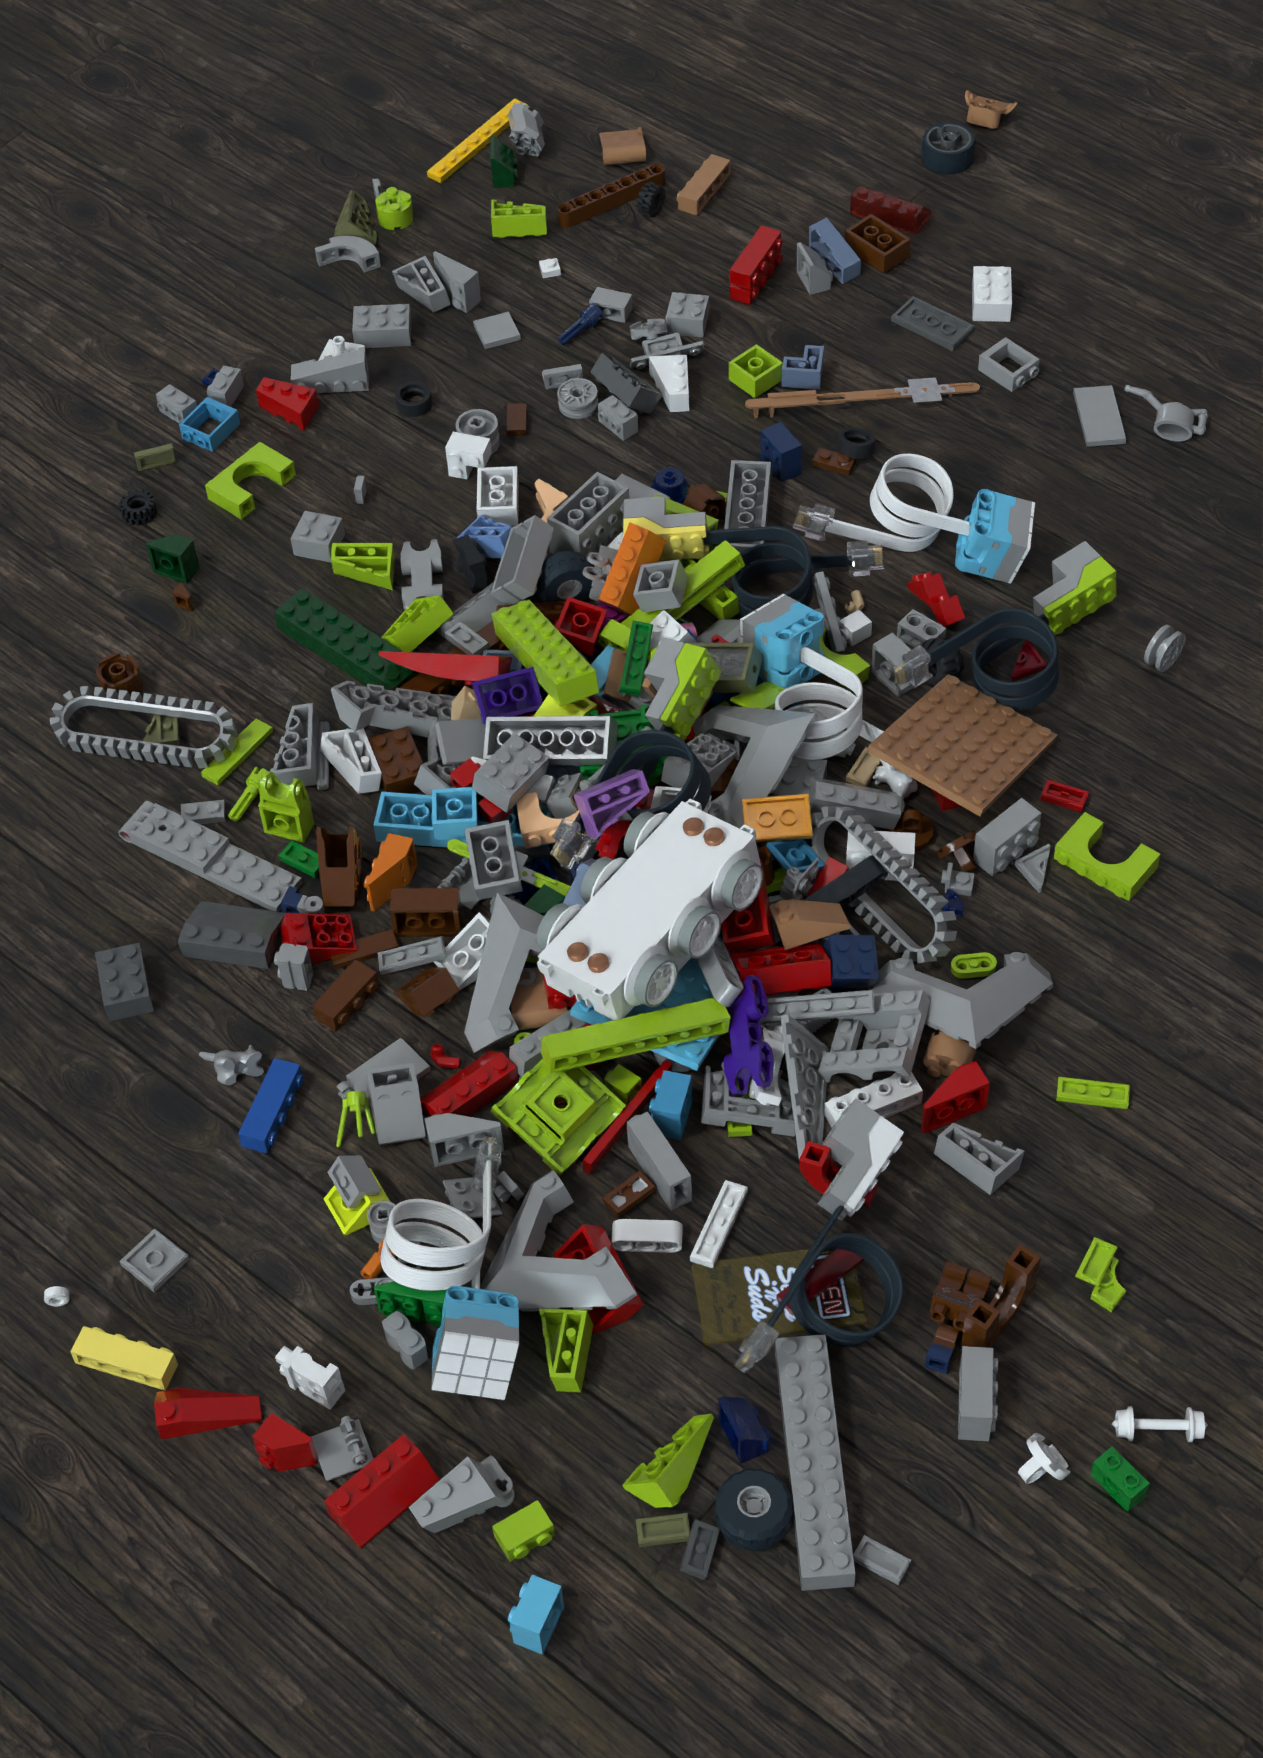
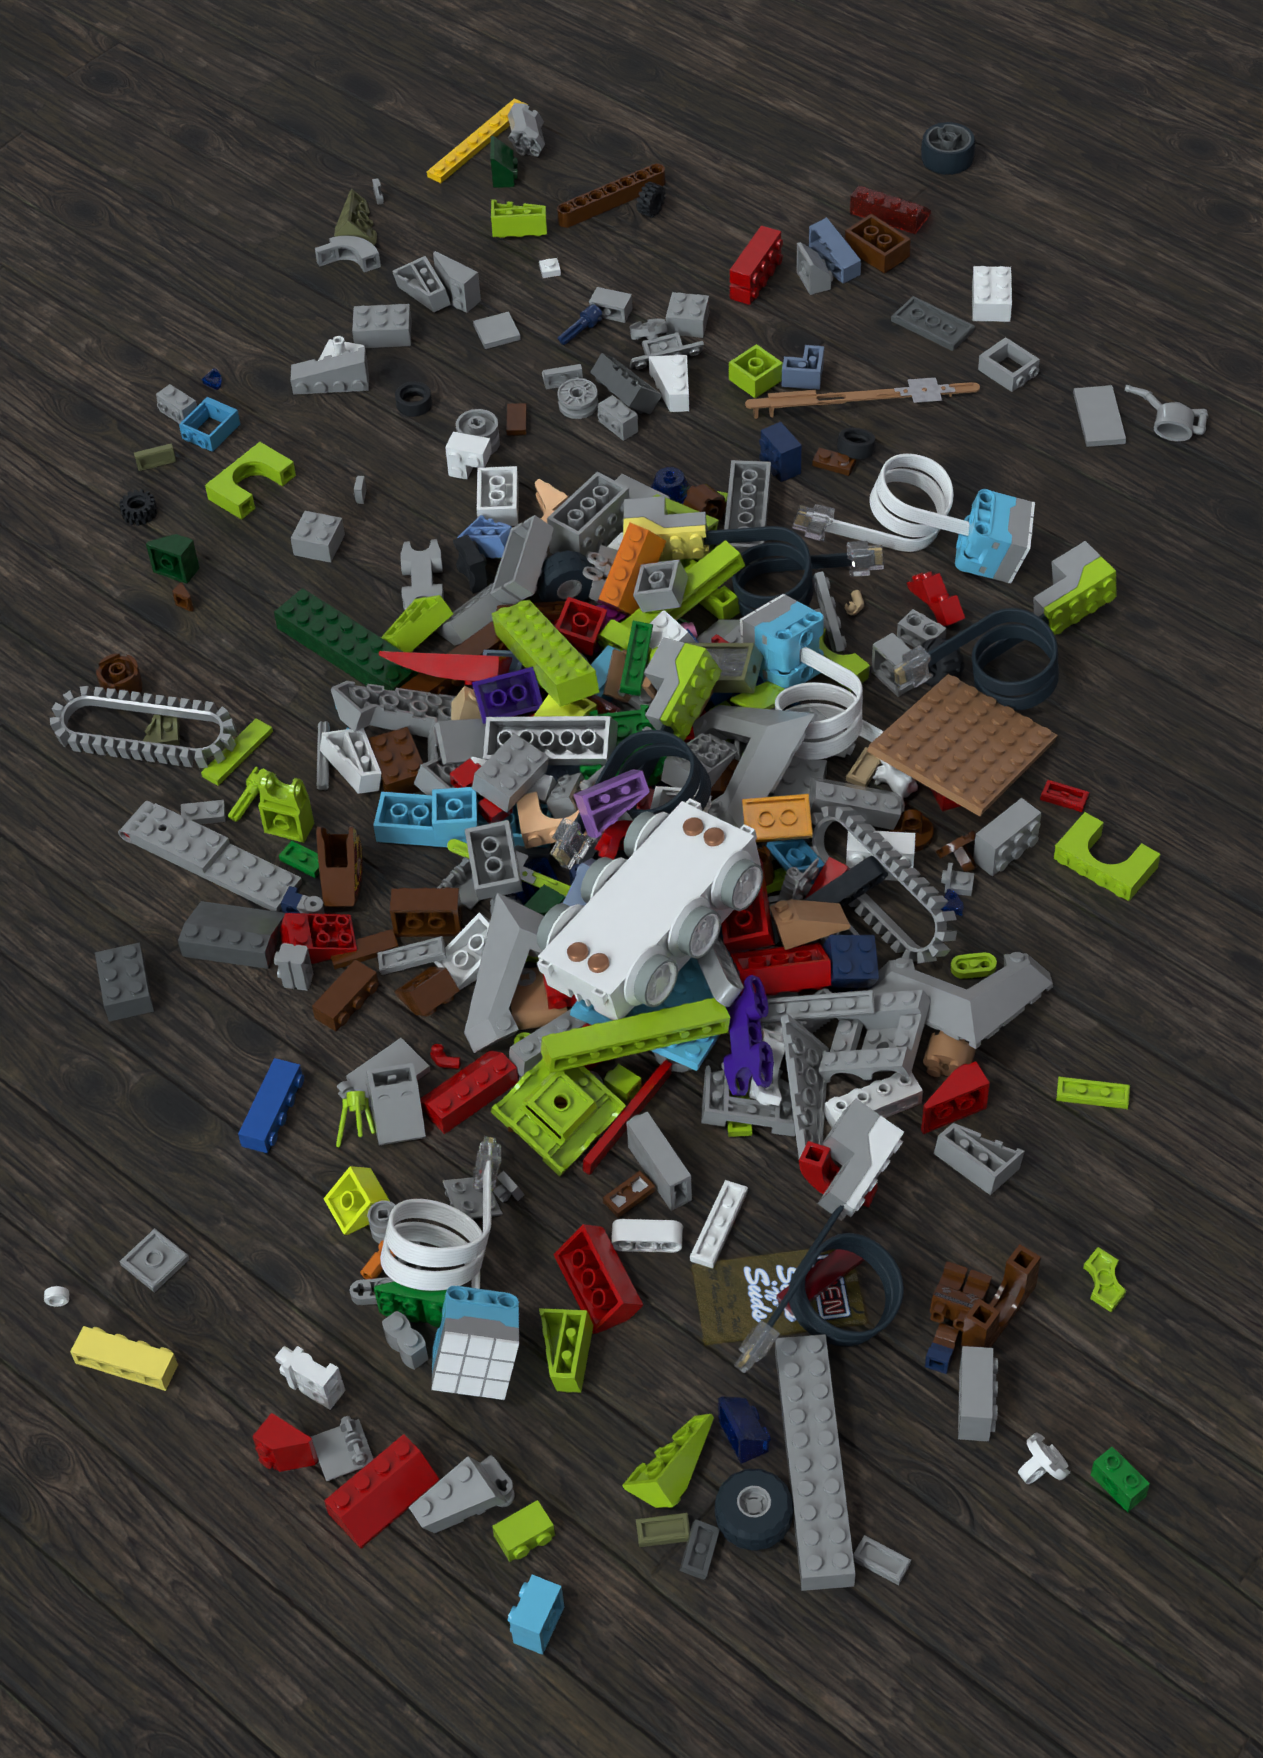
(197, 1411): red wedge -> none
(226, 385): light grey brick -> none
(232, 1063): light grey animal -> none
(288, 400): red wedge -> none
(298, 747): light grey wedge -> none
(353, 1179): light grey panel -> none
(365, 562): lime wedge -> none
(391, 869): orange slope -> none
(394, 209): lime brick -> none
(458, 1137): light grey slope -> none
(466, 639): light grey plate -> none
(547, 1280): light grey wedge -> none
(623, 147): medium nougat door -> none
(672, 1103): dark azure brick -> none
(704, 184): medium nougat brick -> none
(855, 628): white brick -> none
(986, 111): medium nougat piece -> none
(1028, 662): dark red tile -> none
(1034, 866): light grey tile -> none
(1096, 1262): lime tile -> none
(1164, 648): light grey wheel -> none
(1193, 1424): white piece -> none

